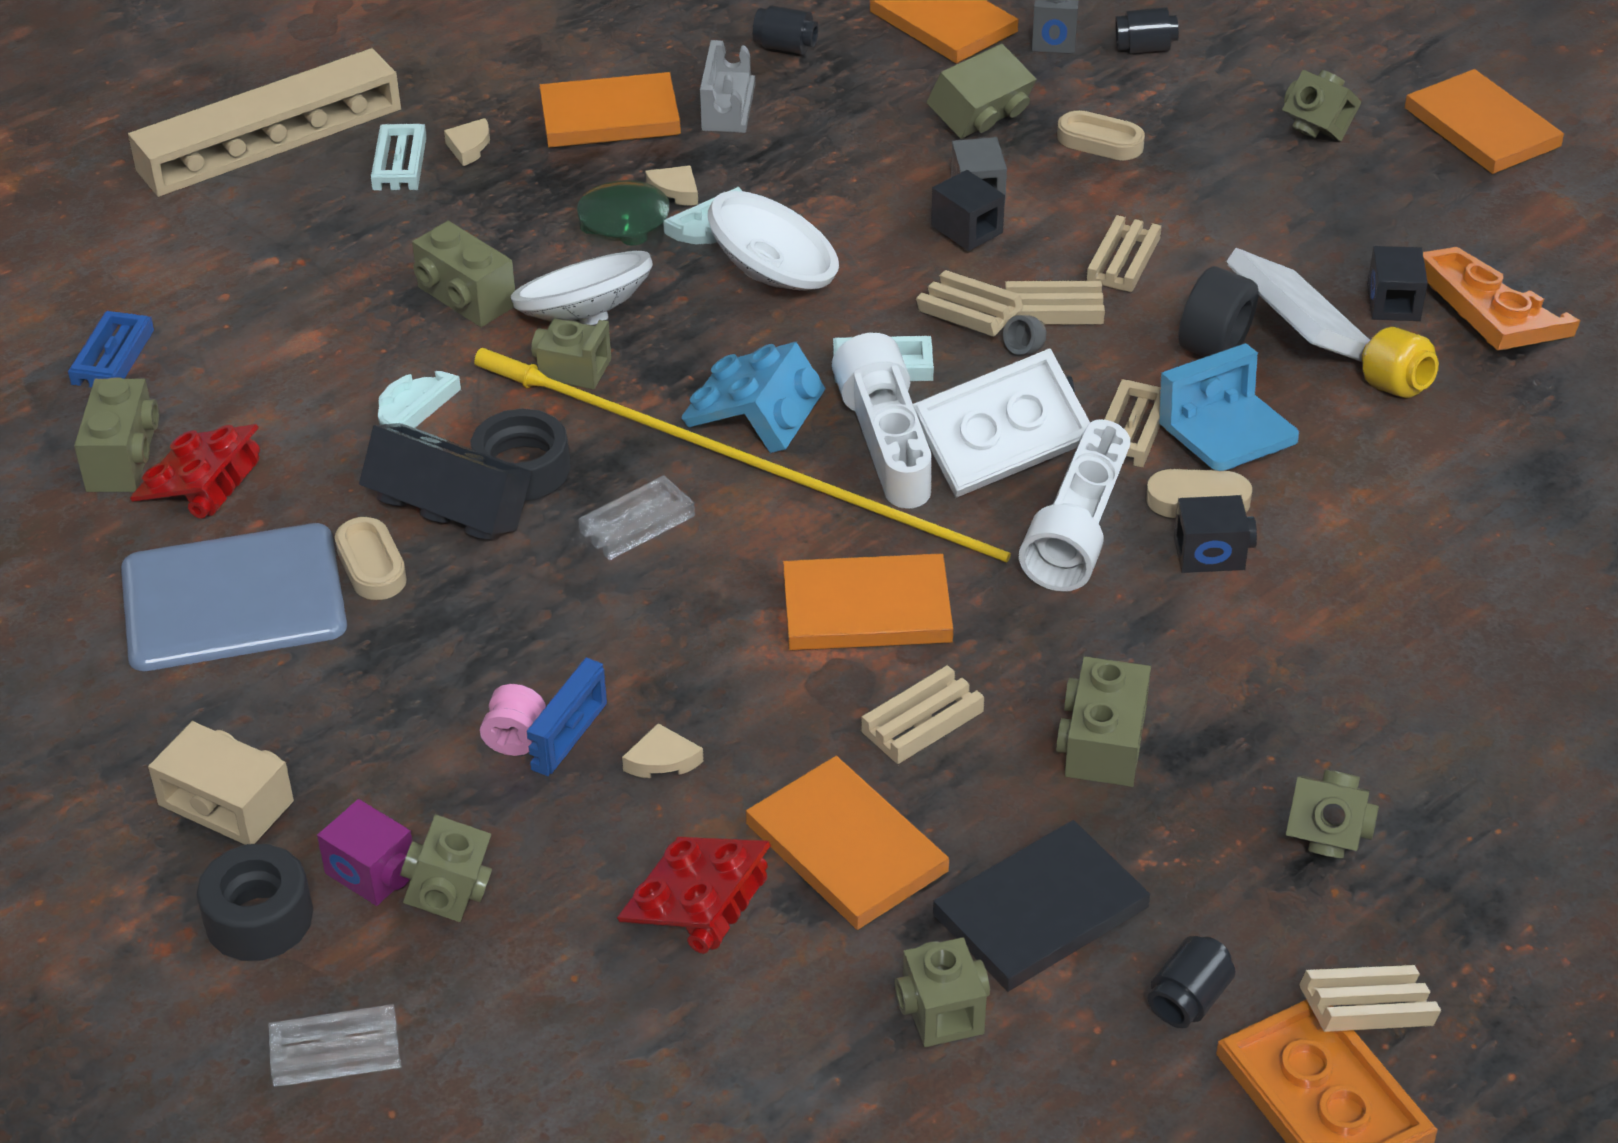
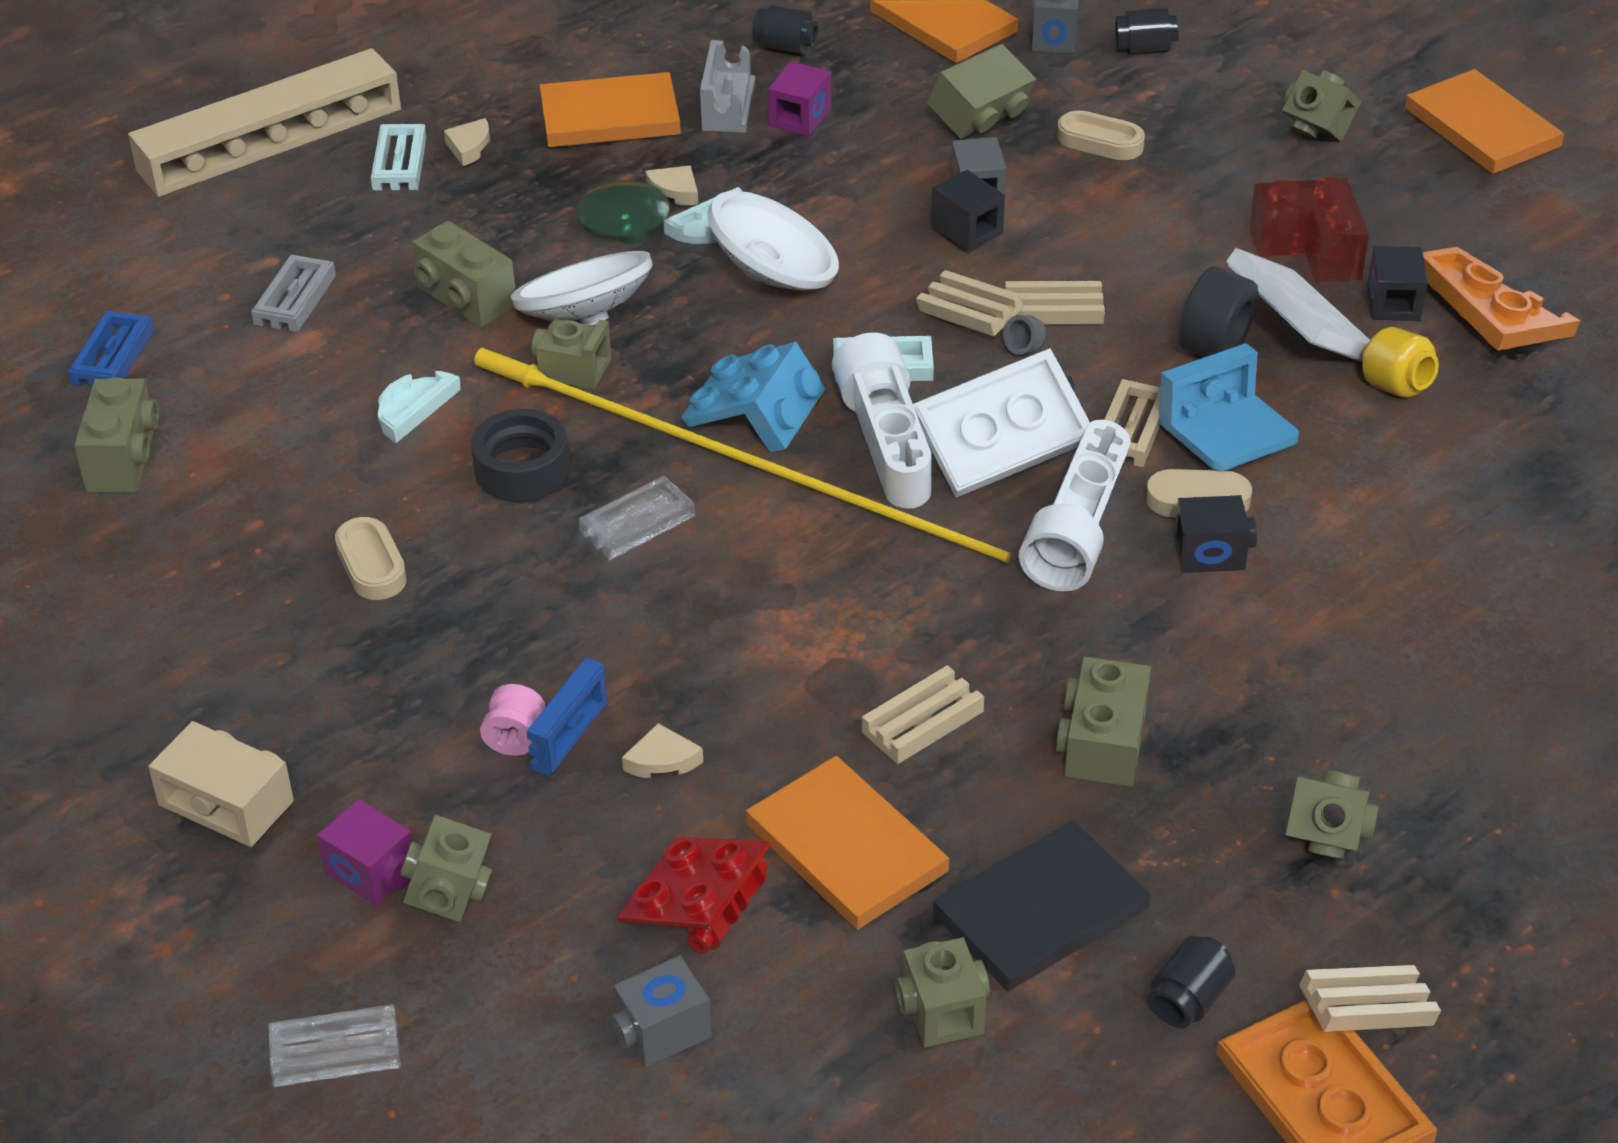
(202, 468): red hinge -> none
(231, 596): sand blue piece -> none
(260, 929): black tyre -> none
(302, 292): none -> light grey tile
(444, 480): black brick -> none
(661, 1012): none -> dark grey brick
(799, 98): none -> magenta brick
(867, 602): orange tile -> none
(1130, 234): tan tile -> none
(1311, 220): none -> clear red brick

